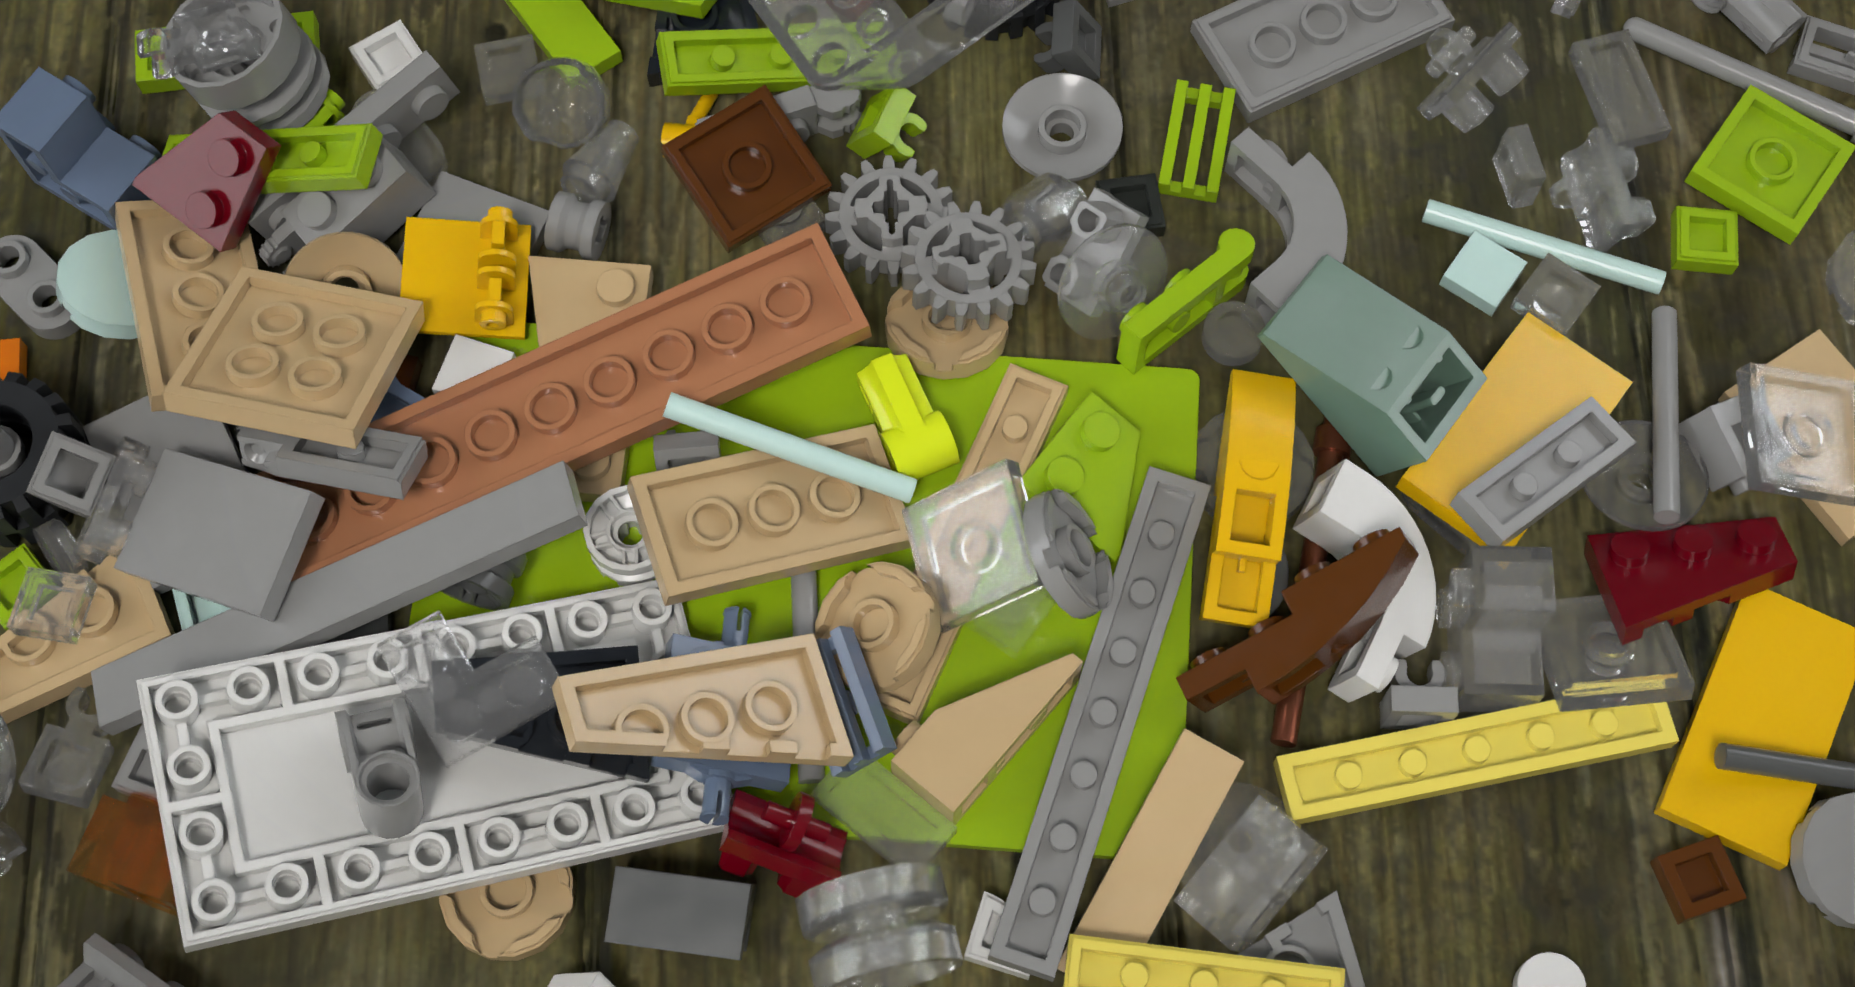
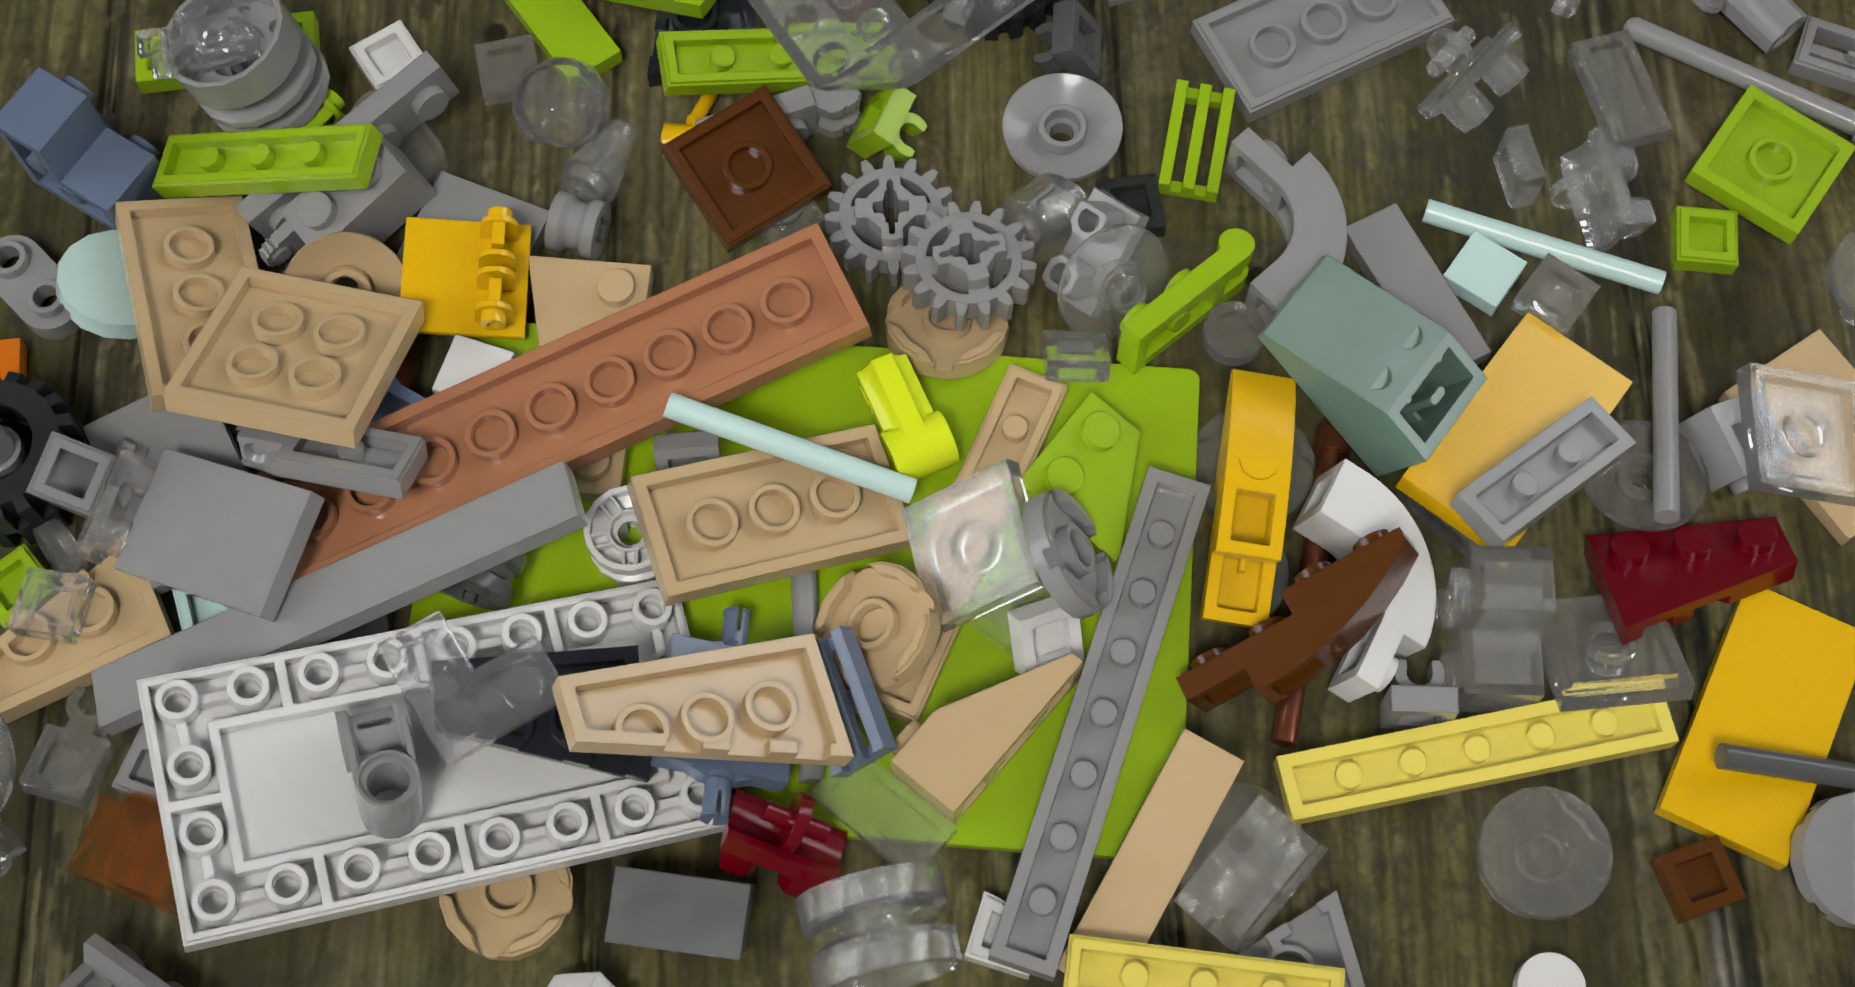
(213, 178): wing -> none
(1043, 634): none -> white tile
(1075, 356): none -> clear tile
(1400, 265): none -> light grey tile
(1544, 854): none -> clear tile

